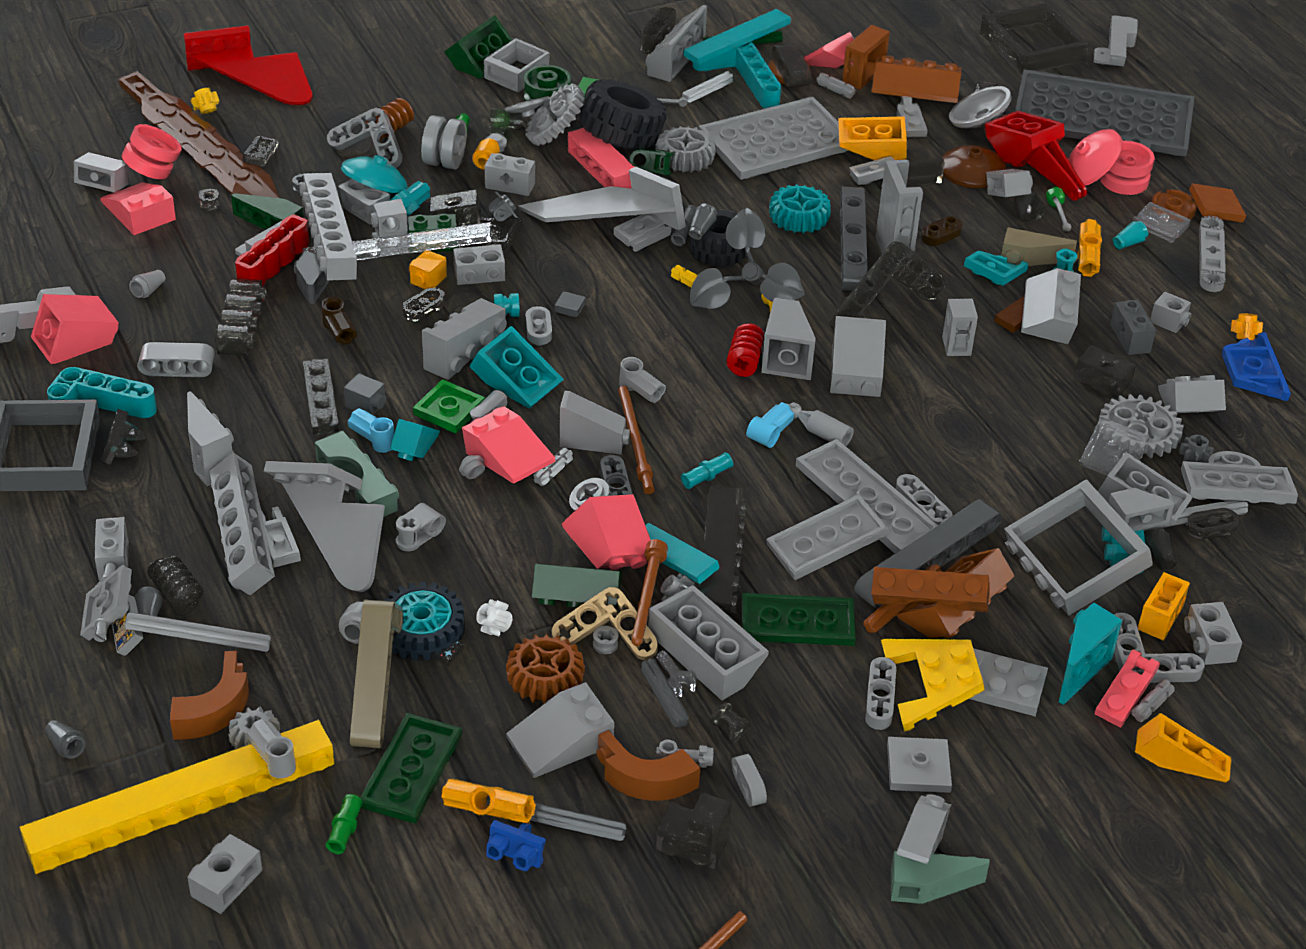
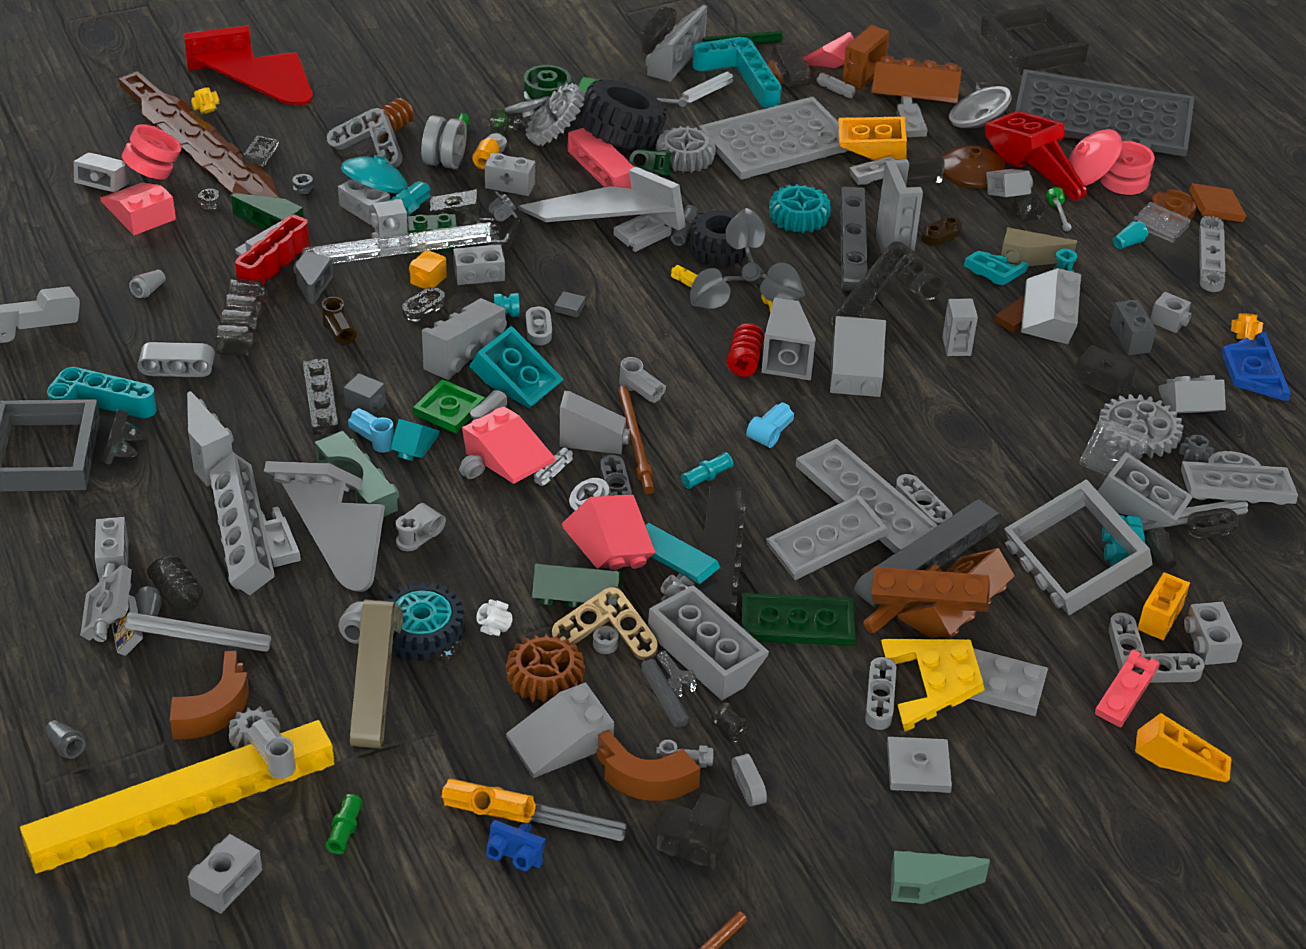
(72, 326): coral slope -> none
(328, 227): light grey brick -> none
(410, 768): dark green tile -> none
(471, 50): dark green slope -> none
(499, 68): light grey window -> none
(655, 554): dark orange piece -> none
(702, 220): dark grey cone -> none
(736, 36): teal tile -> none
(823, 424): light grey wheel -> none
(924, 829): light grey slope -> none
(1089, 248): light orange piece -> none
(1090, 648): teal slope -> none
(1121, 35): light grey piece -> none
(1141, 508): light grey slope -> none
(1152, 700): light grey axle -> none

